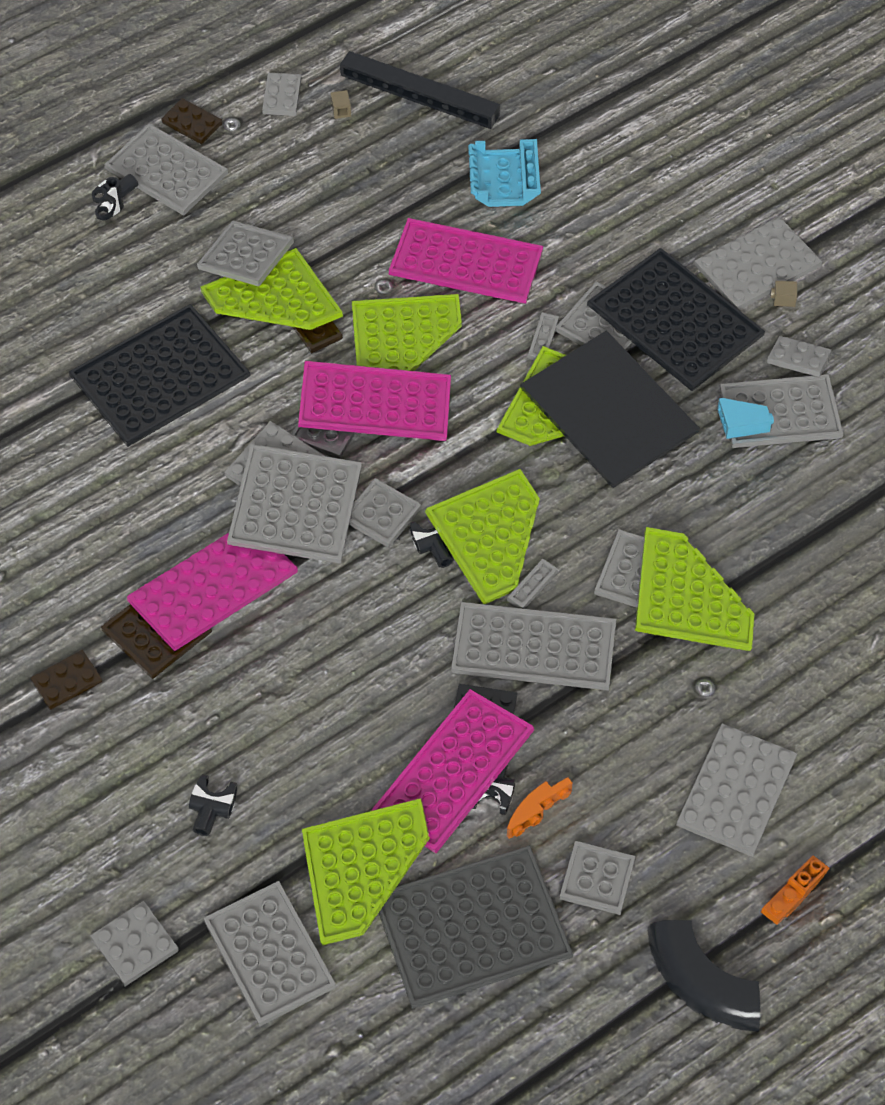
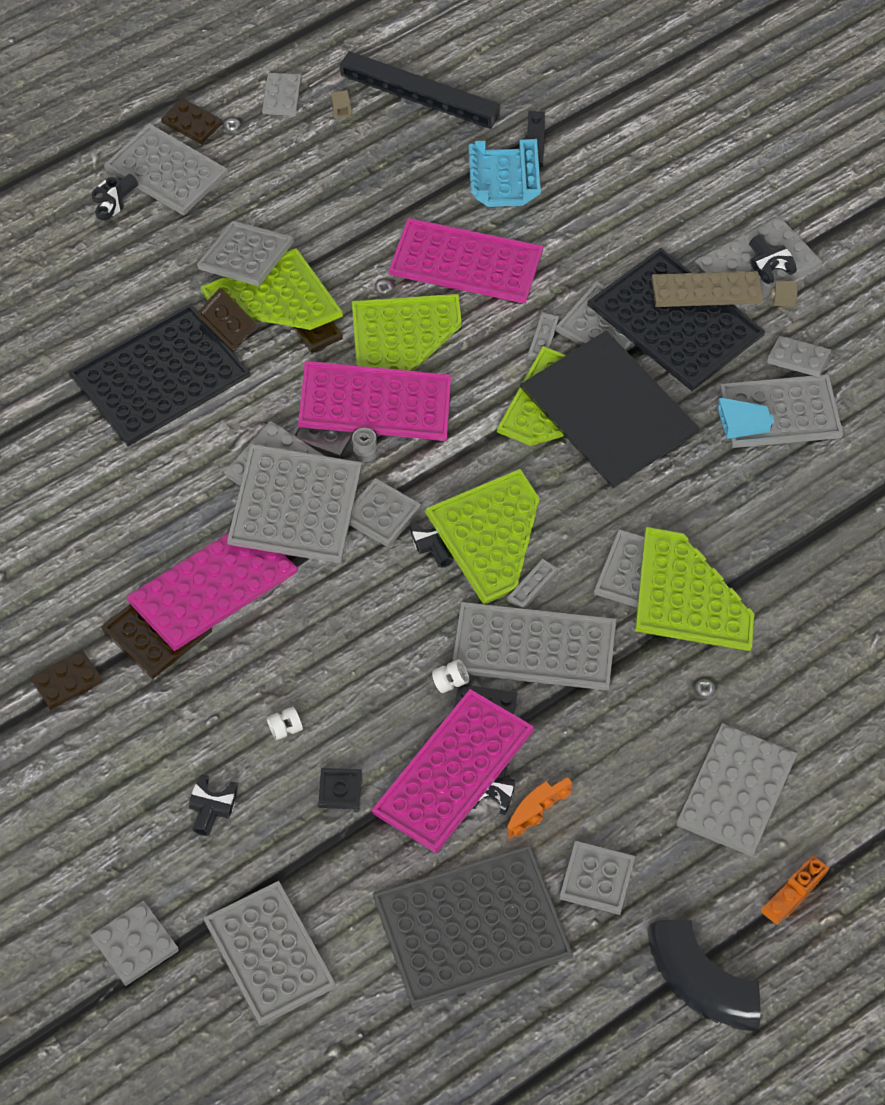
(227, 319): none -> dark brown plate
(277, 724): none -> white wheel
(340, 788): none -> black plate
(359, 865): lime plate -> none
(364, 444): none -> light grey wheel
(453, 675): none -> white wheel
(535, 130): none -> black plate
(706, 289): none -> dark tan plate
(770, 259): none -> black connector

